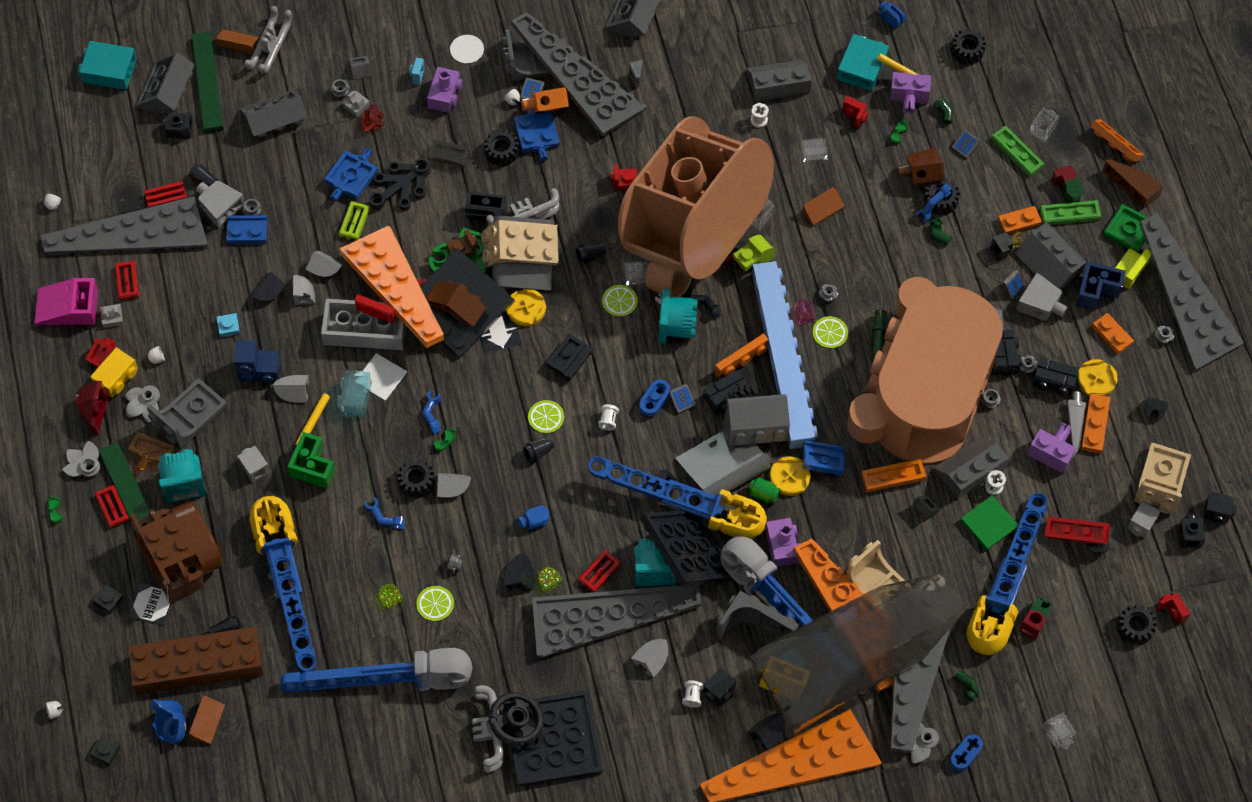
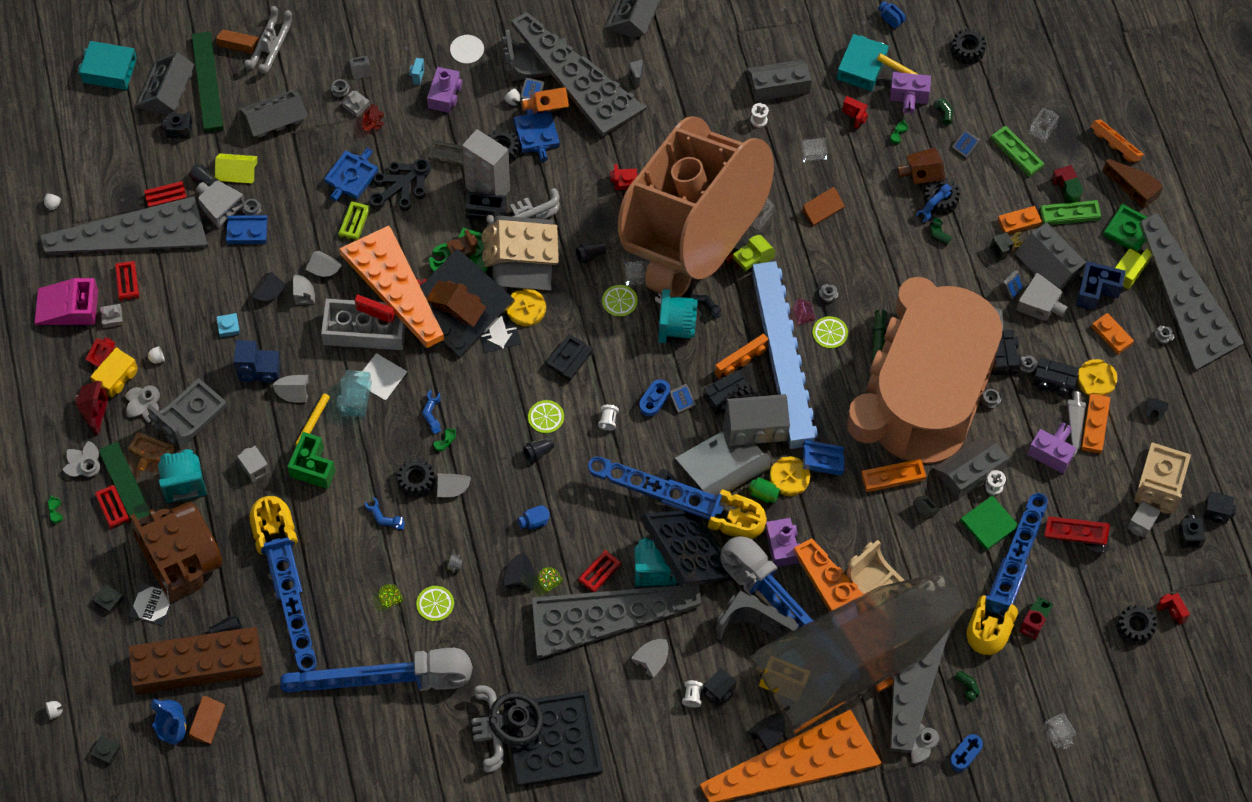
(235, 168): none -> neon yellow panel
(486, 165): none -> light grey brick

